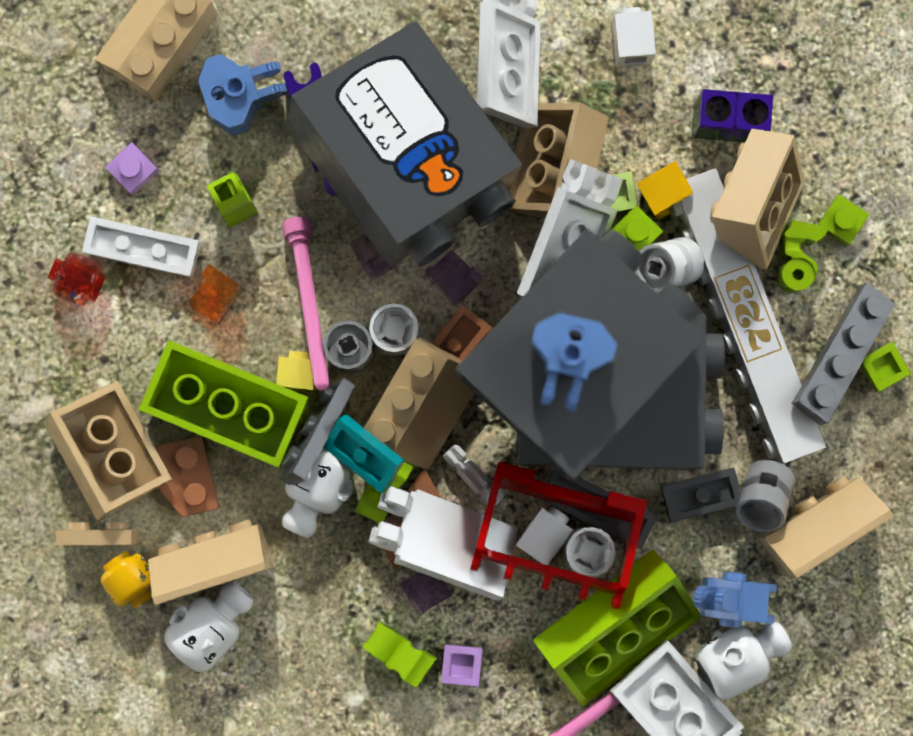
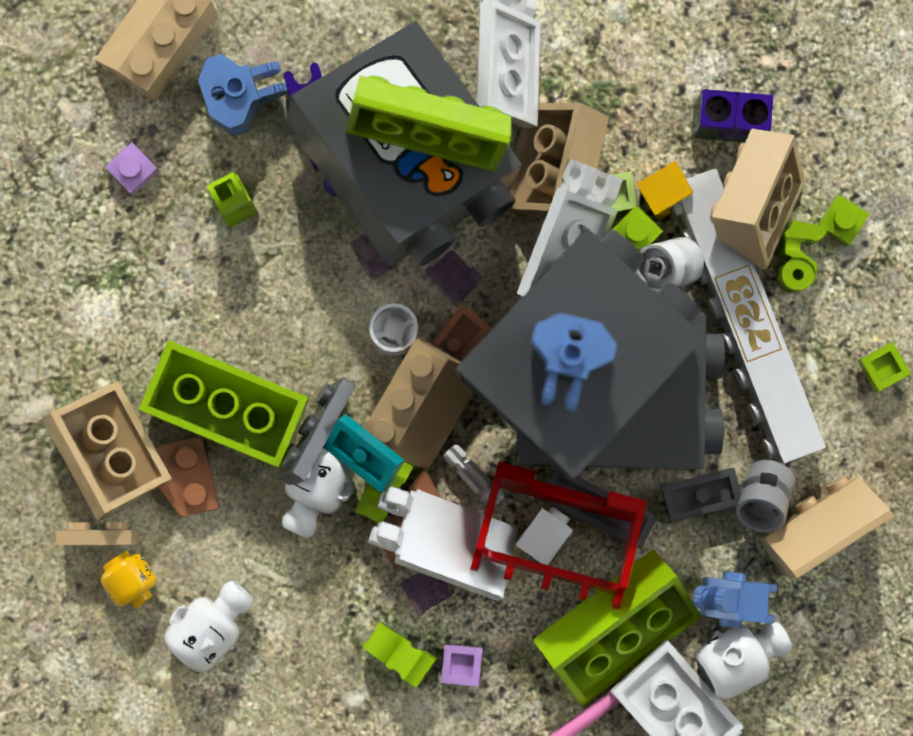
(76, 278): clear red head -> none
(141, 247): white plate -> none
(209, 561): tan slope -> none
(215, 294): clear orange panel -> none
(295, 372): light yellow plate -> none
(298, 234): bright pink piece -> none
(349, 346): light grey wheel -> none
(429, 123): none -> lime slope
(589, 551): white wheel -> none
(633, 37): white brick -> none
(843, 354): plate -> none

